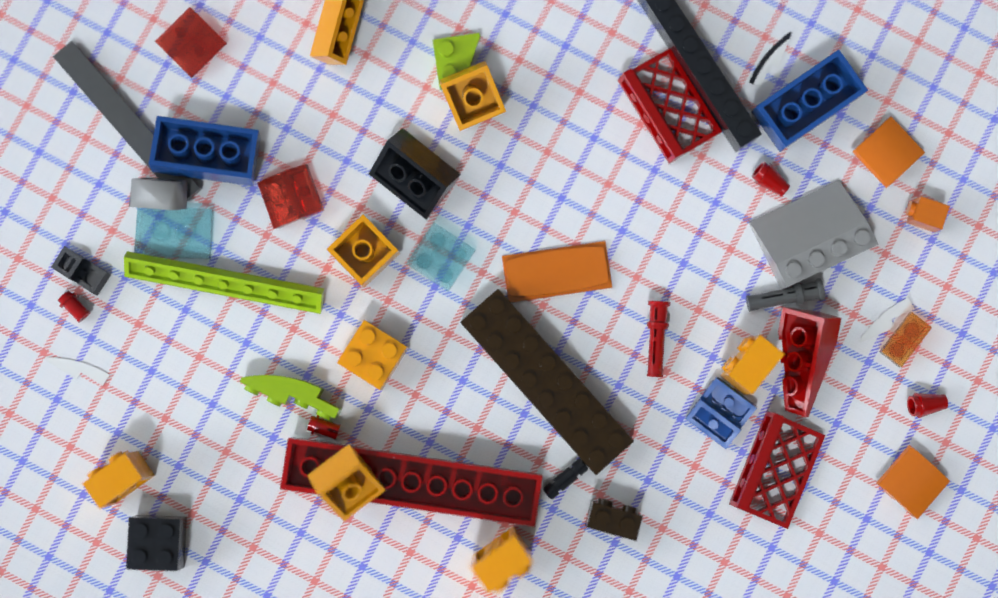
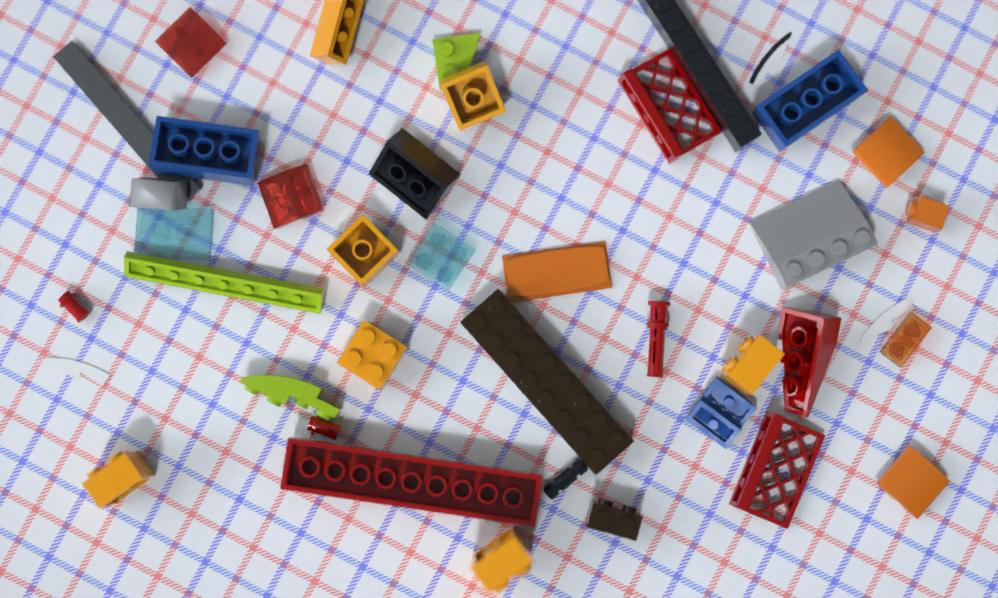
(80, 270): black slope -> none
(156, 543): black brick -> none
(345, 483): light orange slope -> none
(770, 178): red cone -> none
(798, 293): dark grey pin -> none
(926, 404): red cone -> none

